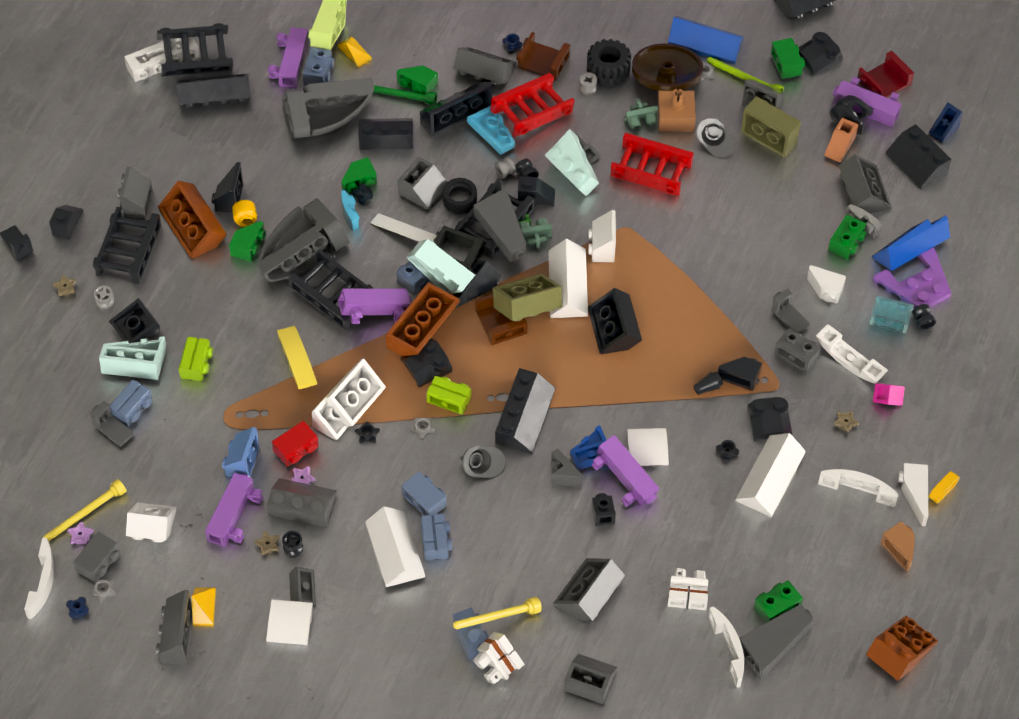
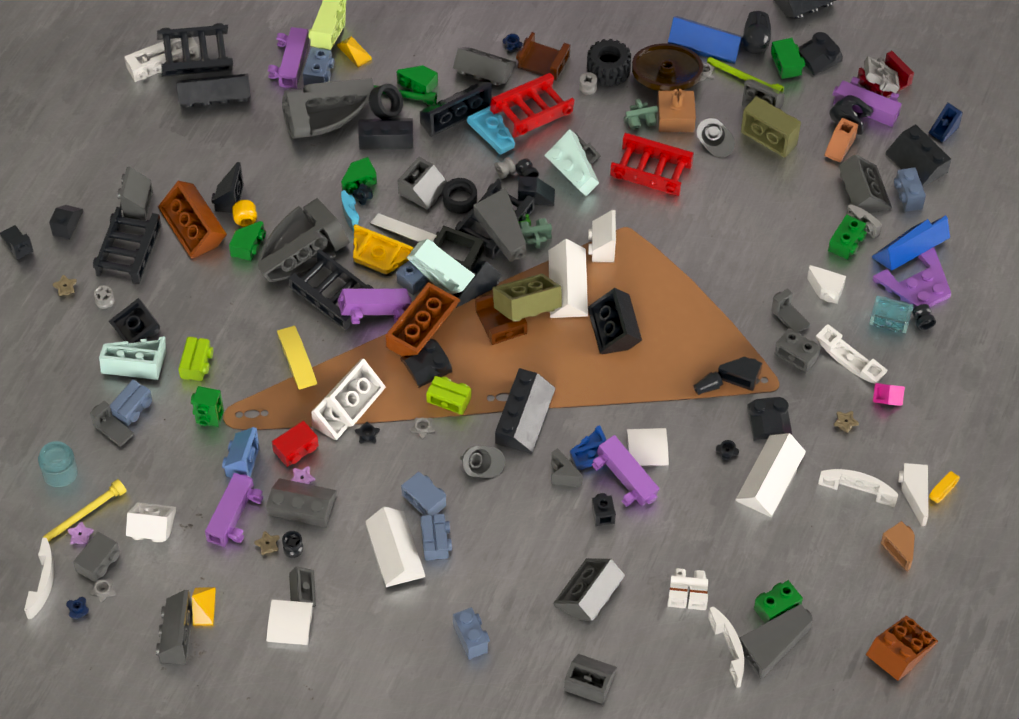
(59, 473): none -> clear light blue piece
(207, 406): none -> green brick
(378, 250): none -> yellow wing
(395, 99): none -> black tyre
(500, 657): white hips -> none
(530, 606): light yellow piece -> none
(757, 32): none -> black helmet
(881, 74): none -> light grey plate
(909, 189): none -> sand blue brick

